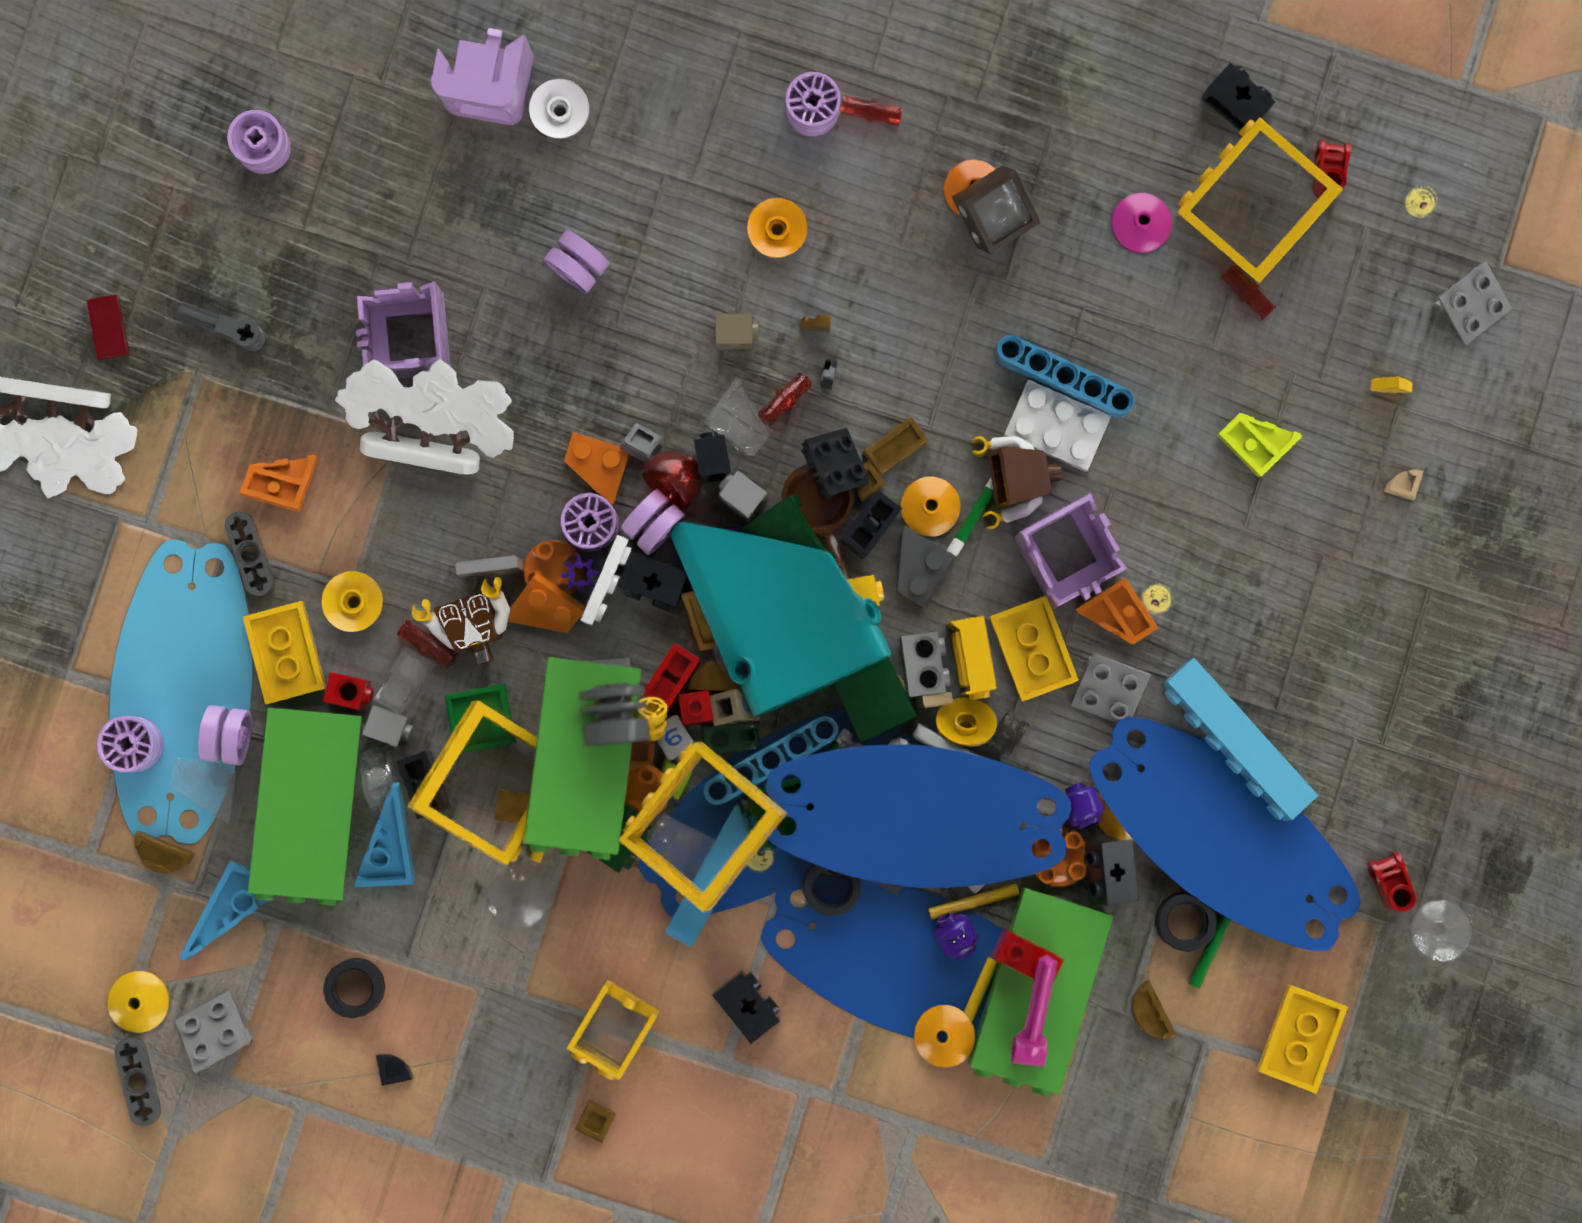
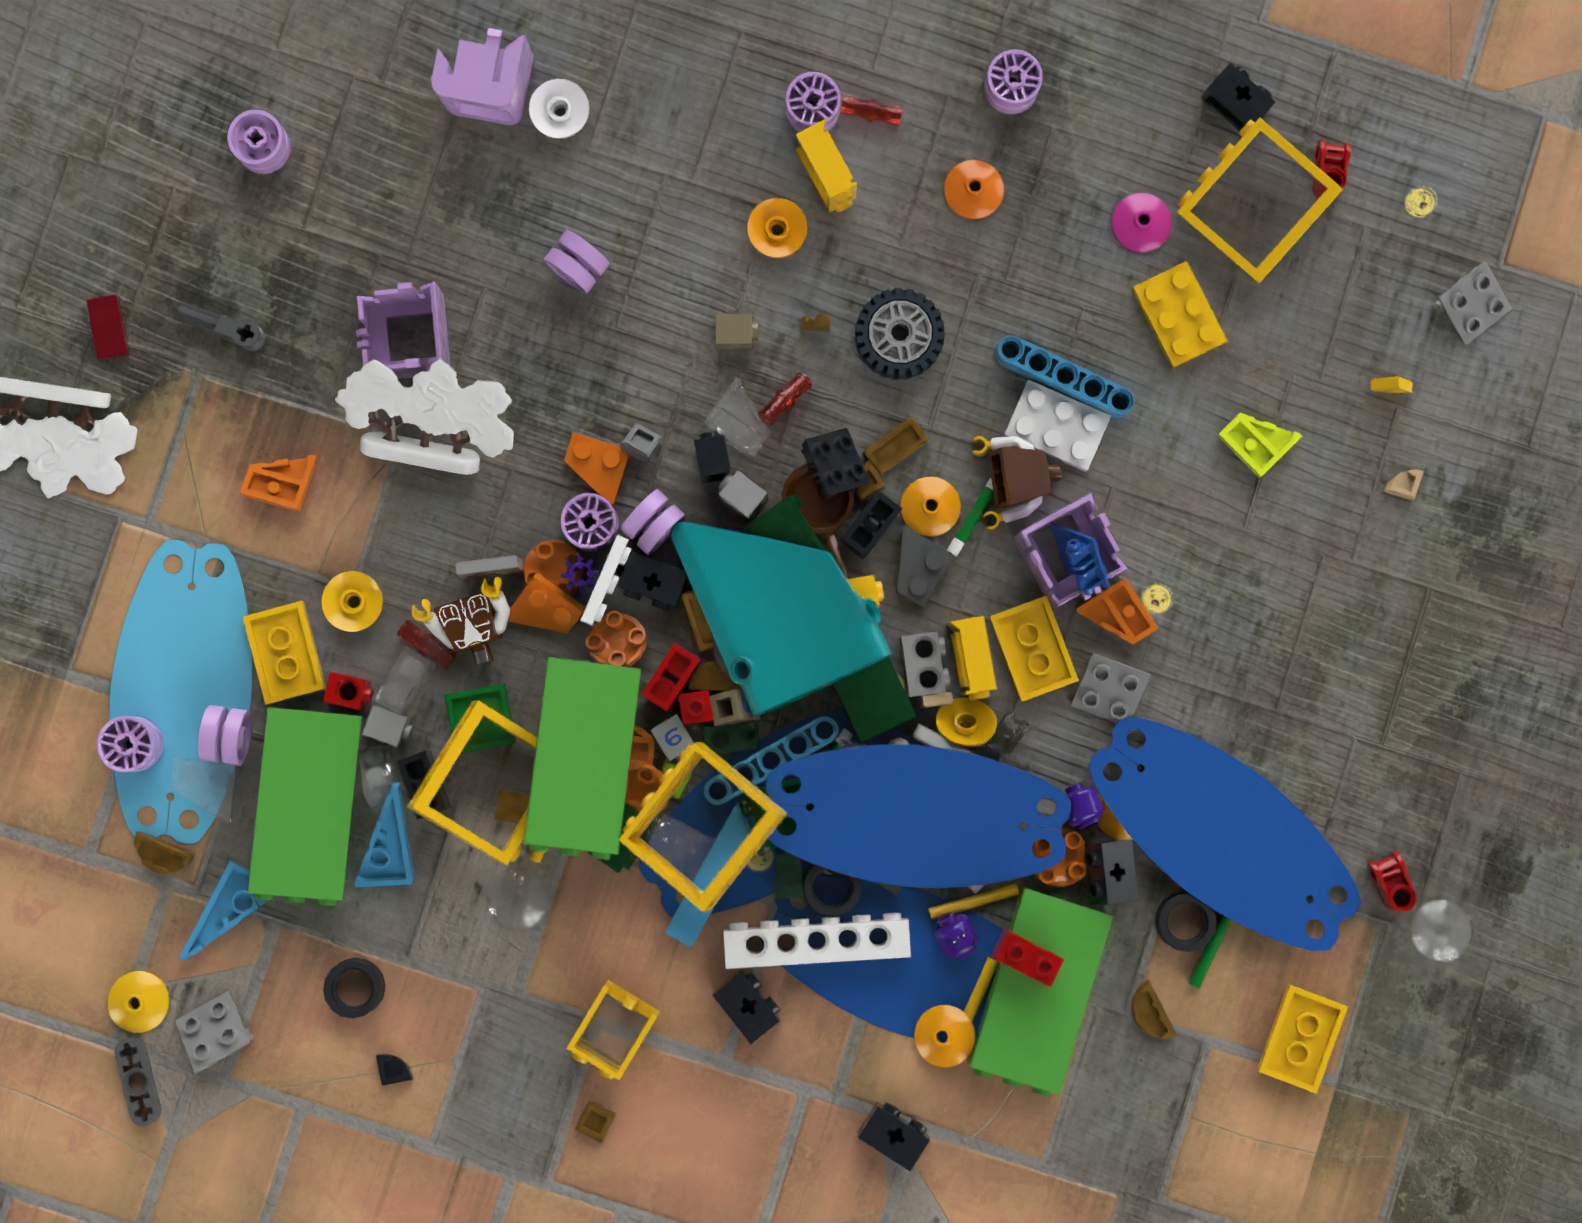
(249, 530): dark grey beam -> none
(614, 715): dark grey wheel -> none
(616, 640): none -> orange dish
(656, 714): yellow wheel -> none
(674, 476): clear red cylinder -> none
(788, 875): none -> clear green leg
(826, 167): none -> yellow window
(828, 374): black tile -> none
(895, 945): none -> white brick
(899, 310): none -> wheel
(902, 1151): none -> black brick
(996, 209): piece -> none
(1011, 67): none -> lavender wheel
(1030, 1045): dark pink axle -> none
(1081, 558): none -> blue hinge
(1179, 314): none -> yellow plate
(1239, 741): medium azure brick -> none
(1248, 292): clear red pin -> none

